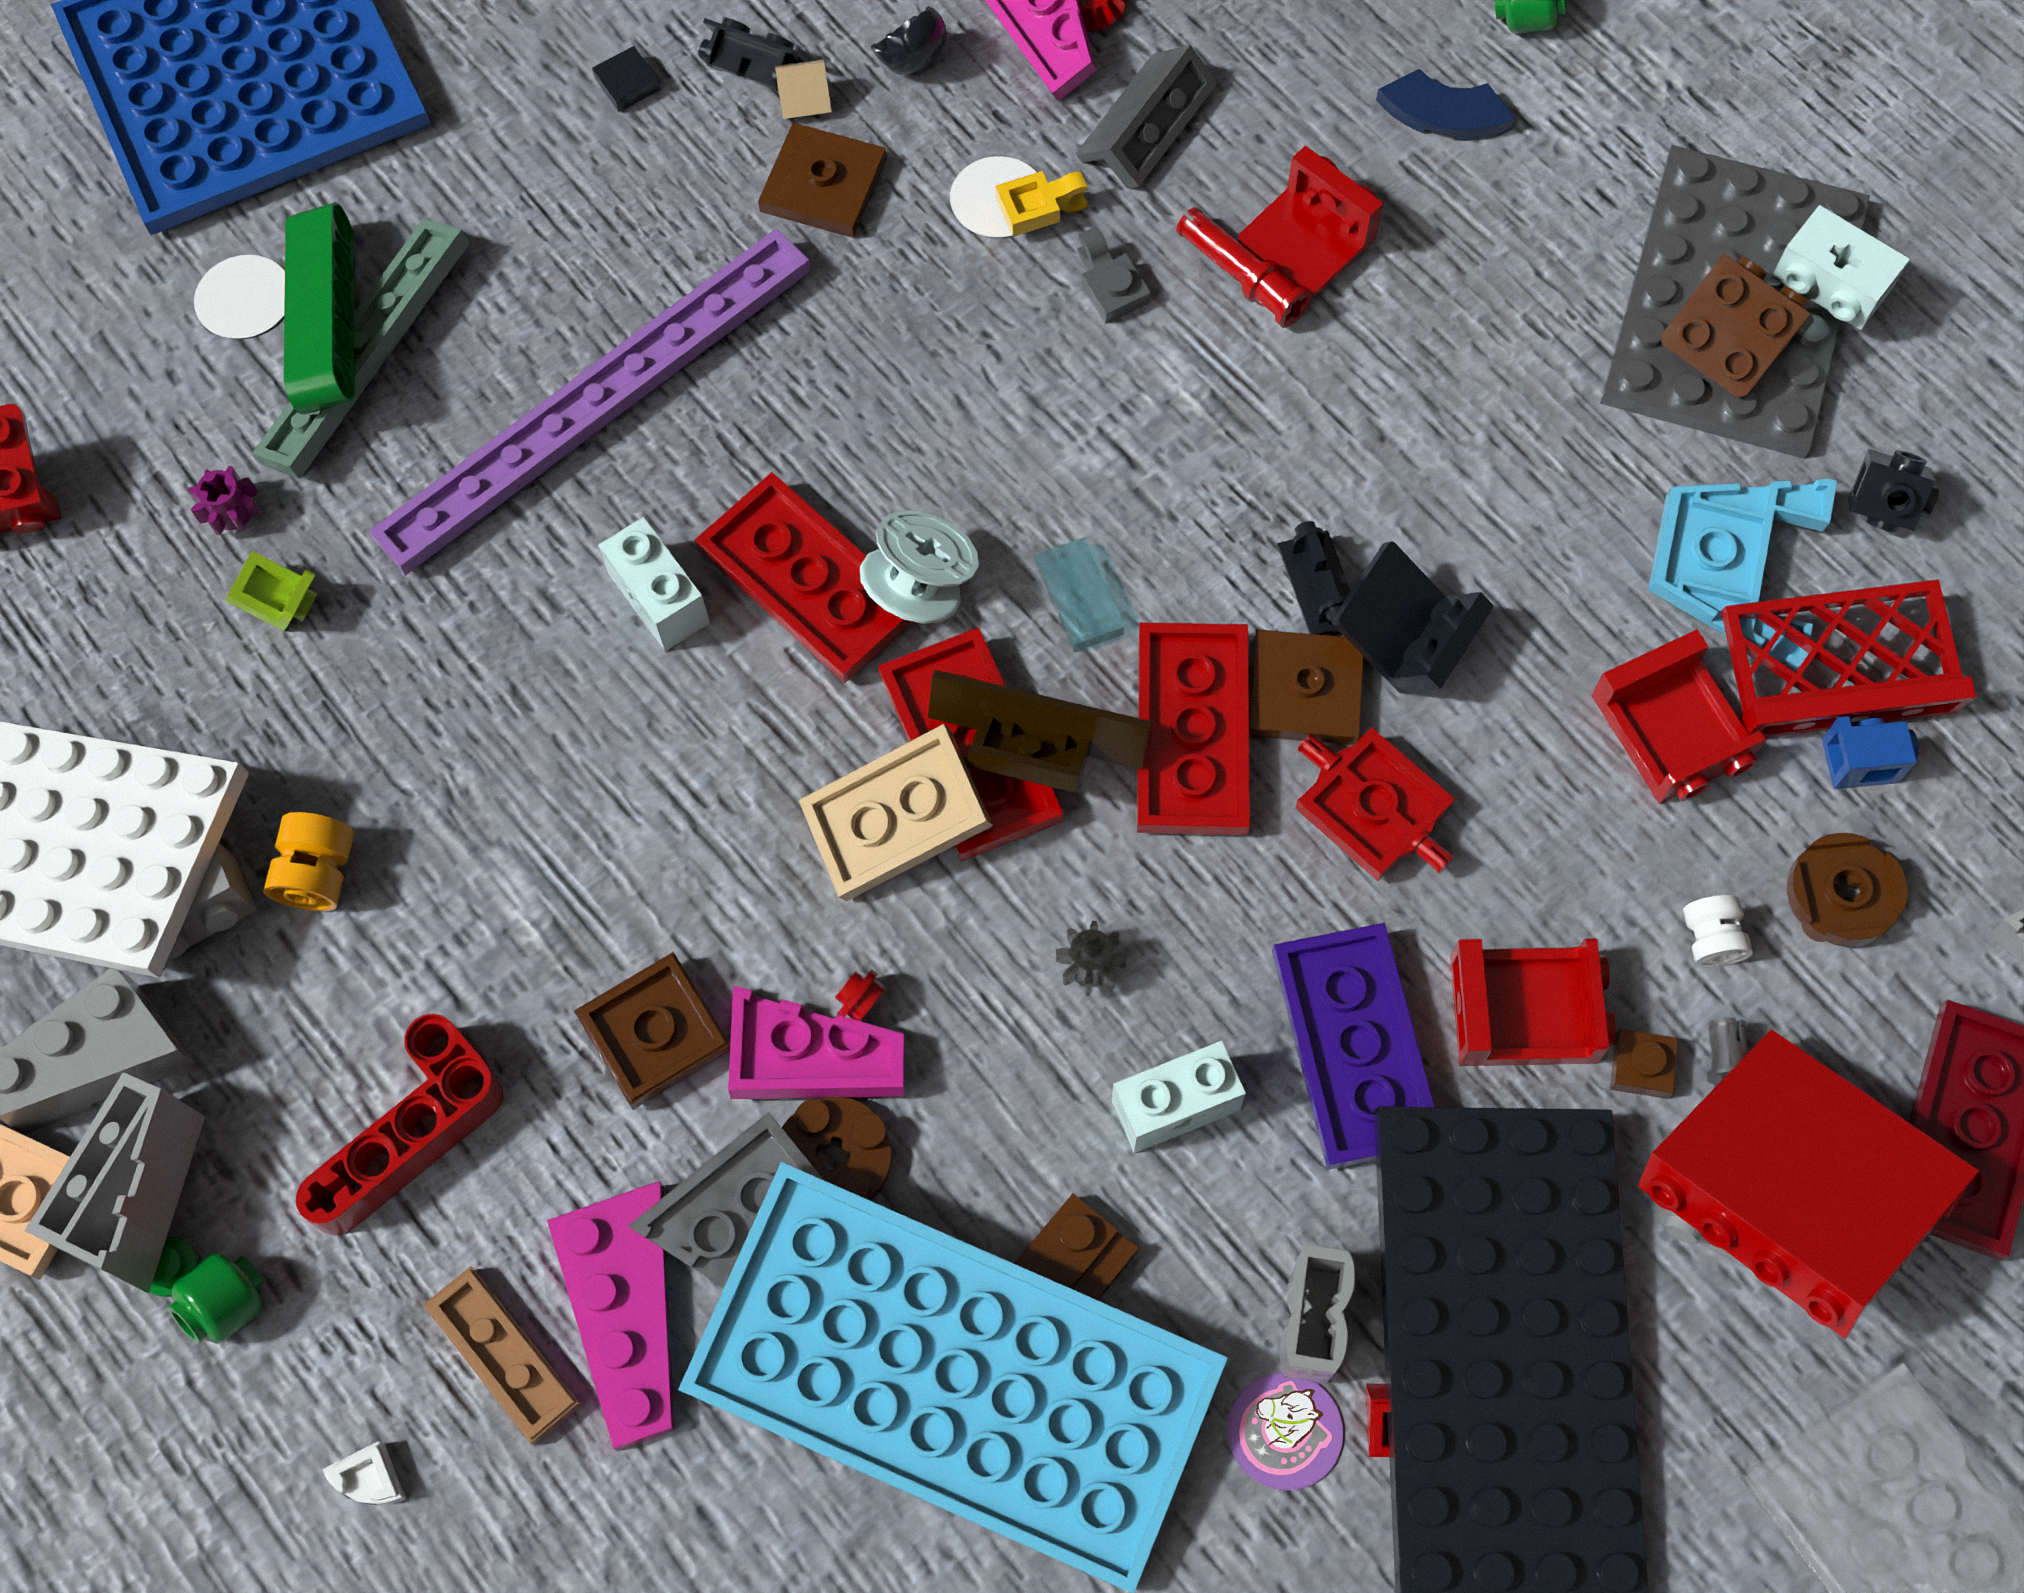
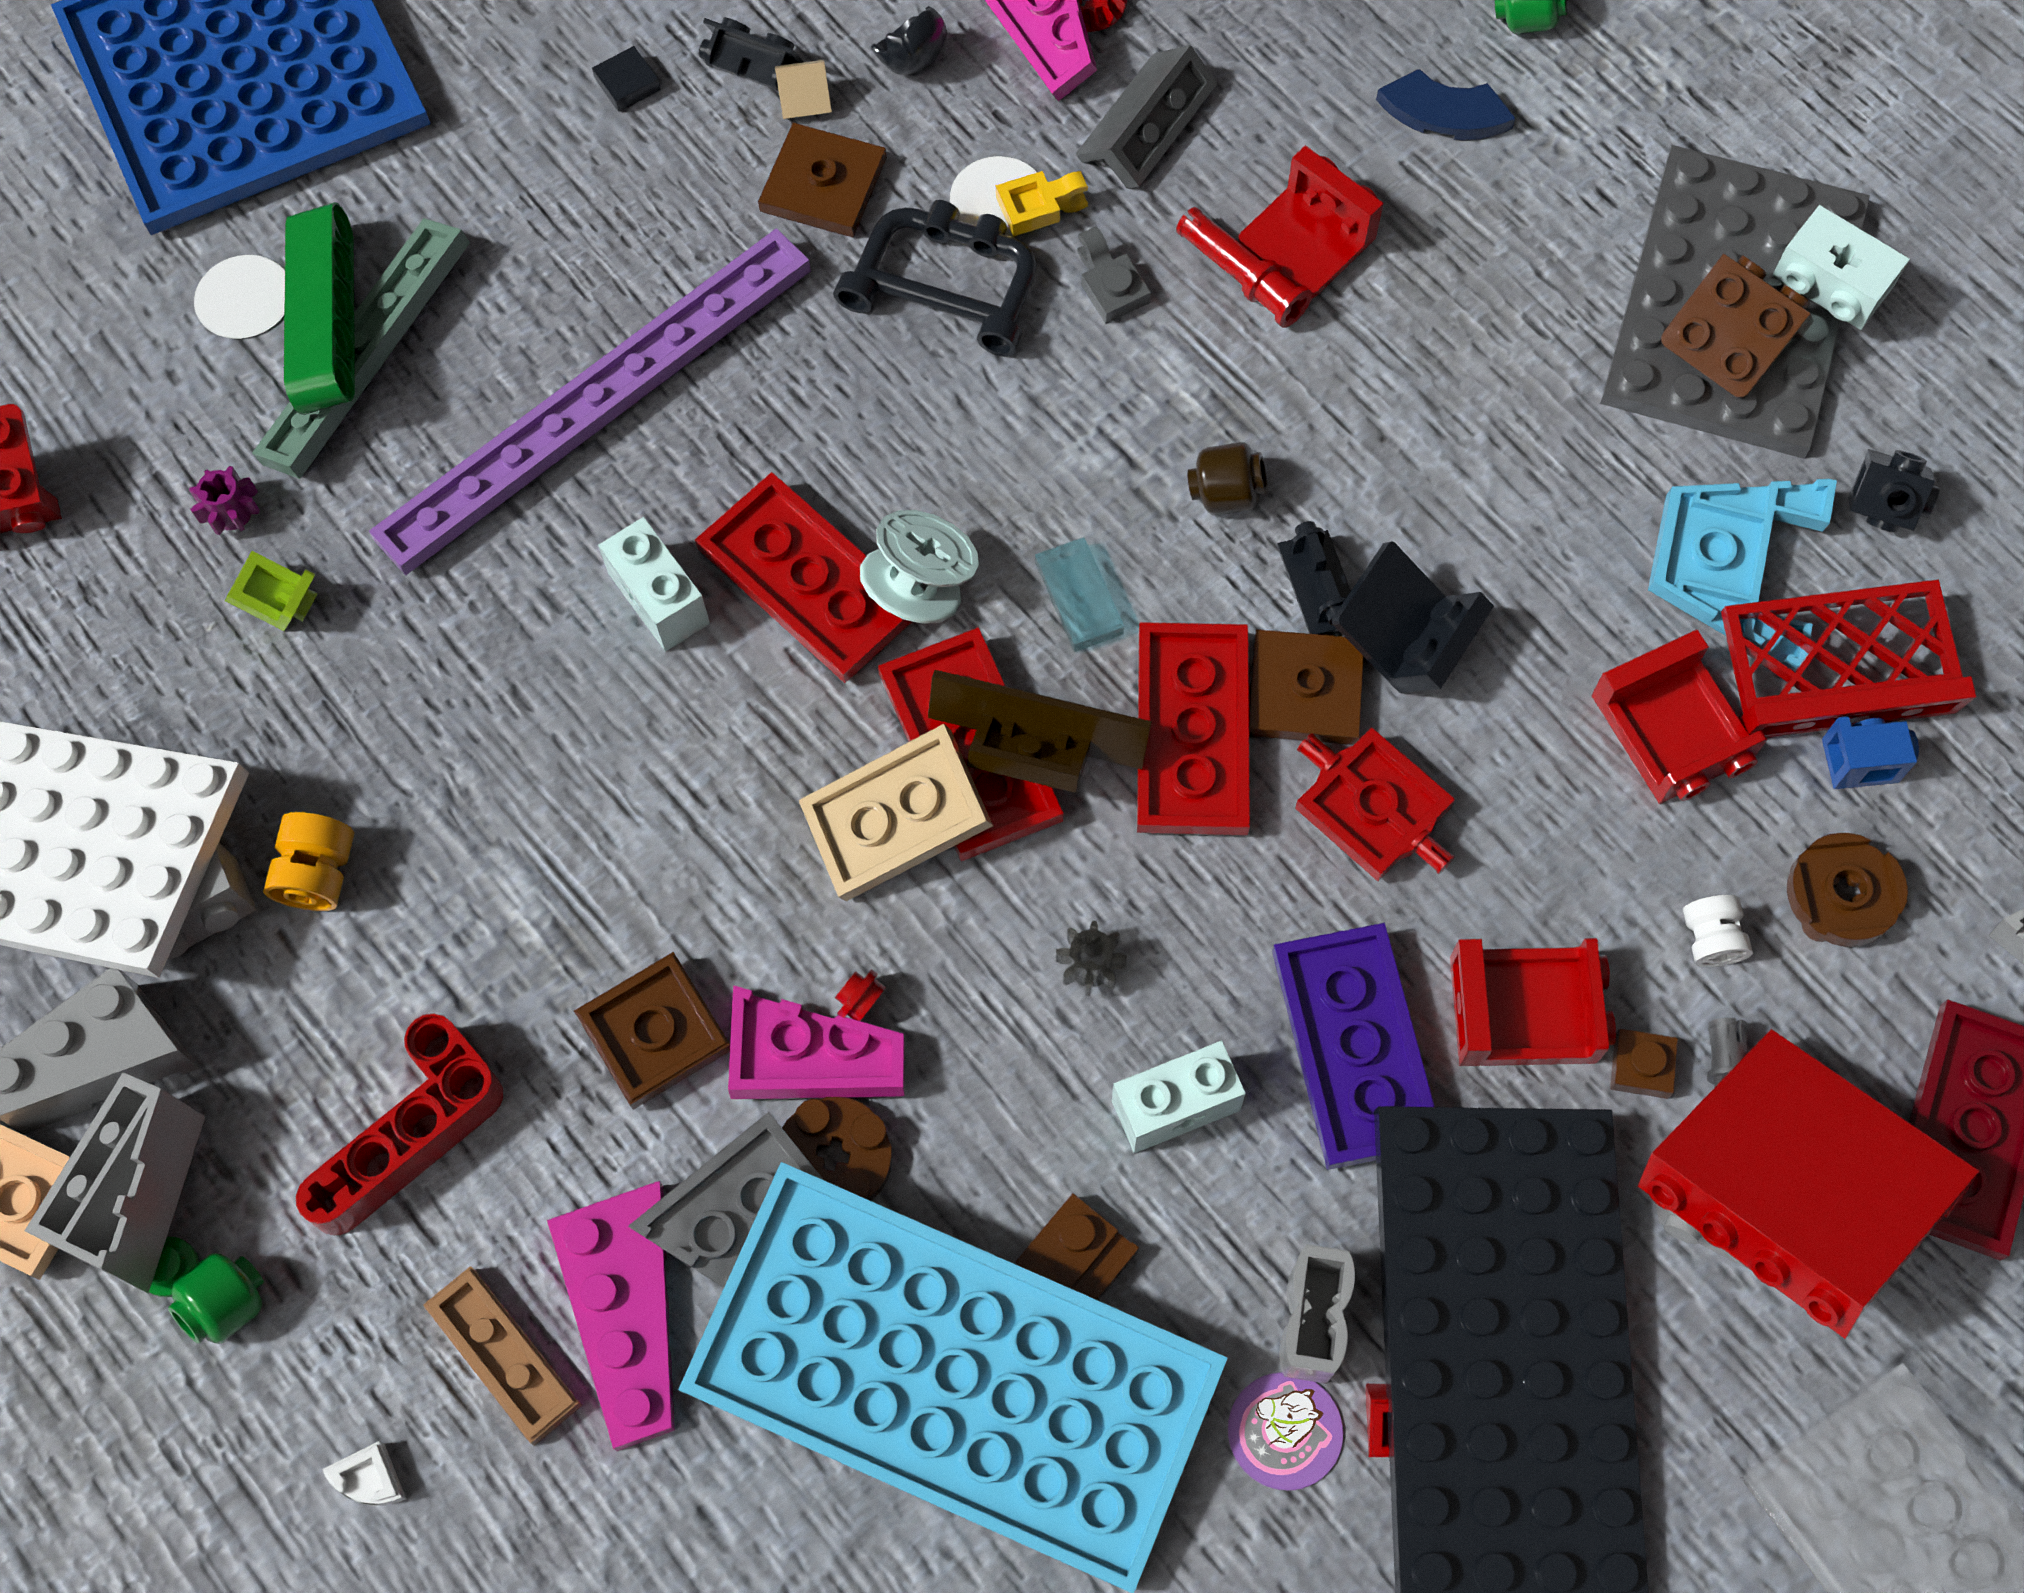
(999, 329): none -> black bar
(1228, 478): none -> dark brown head

